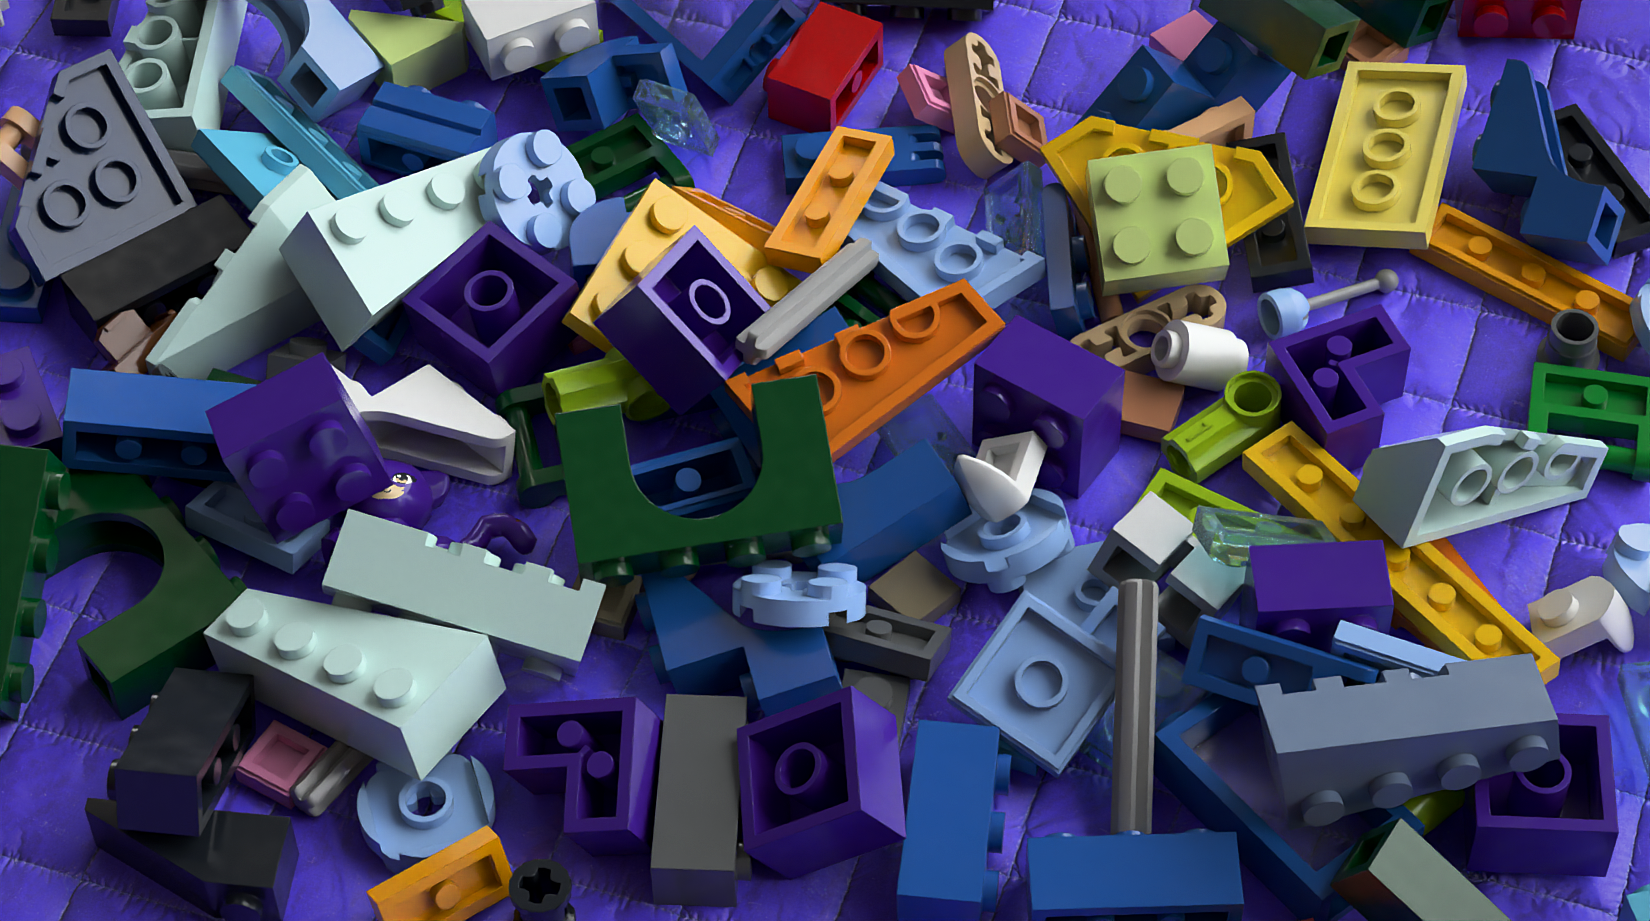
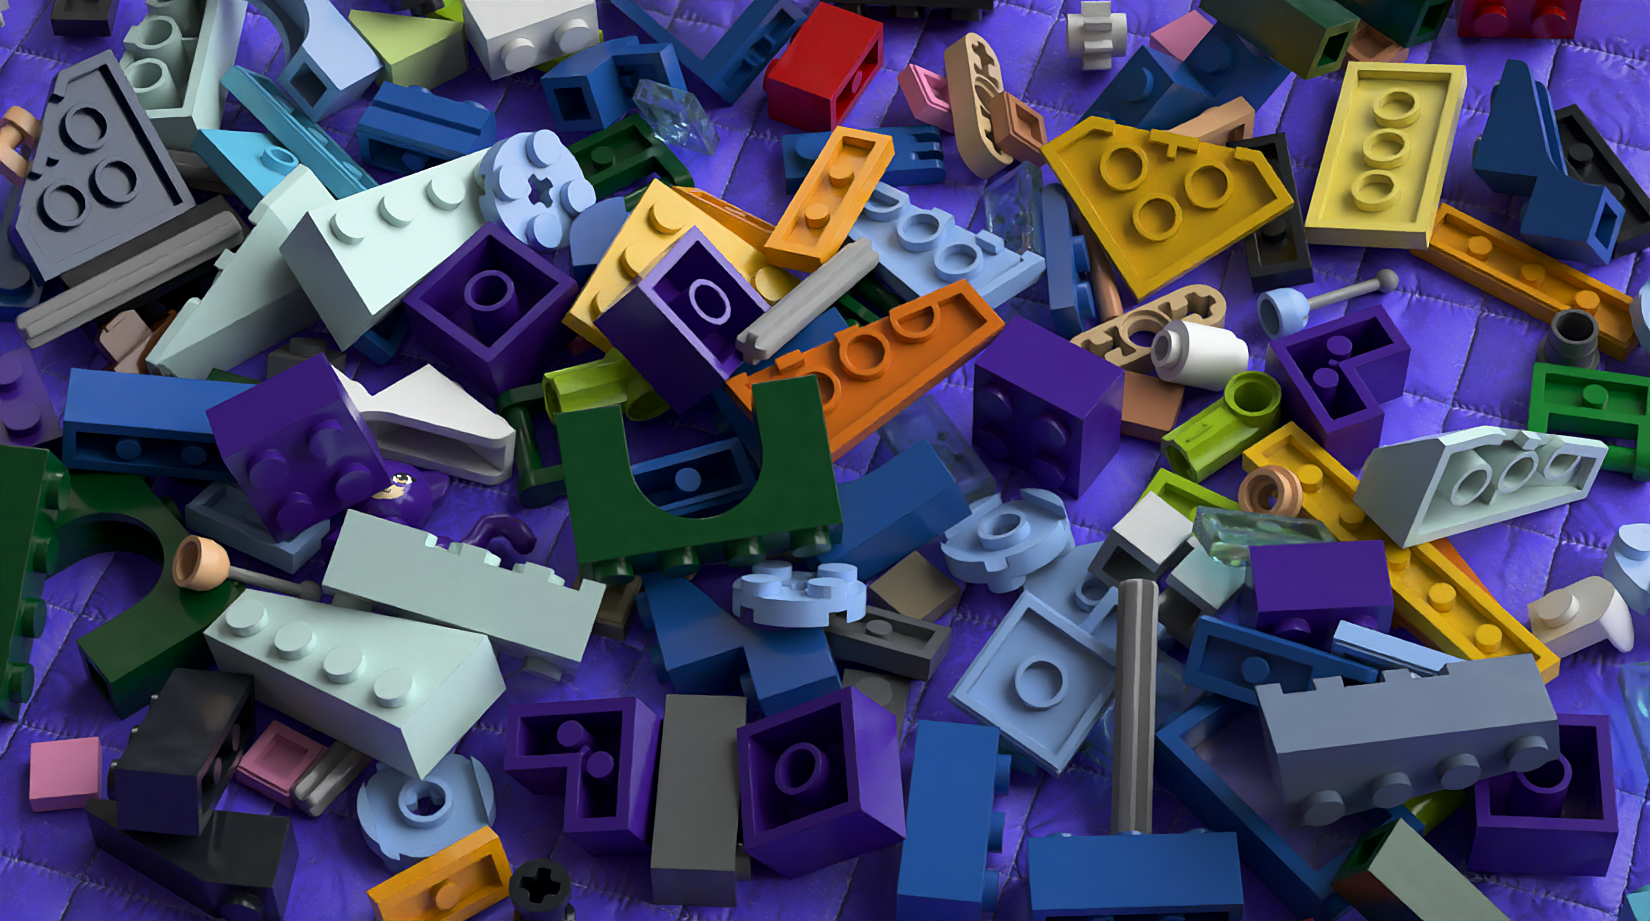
(65, 773): none -> bright pink tile
(129, 280): none -> light grey axle
(205, 564): none -> light nougat hinge
(1001, 474): white plate -> none
(1096, 35): none -> white gear
(1157, 219): yellowish green brick -> none
(1259, 485): none -> light nougat plate

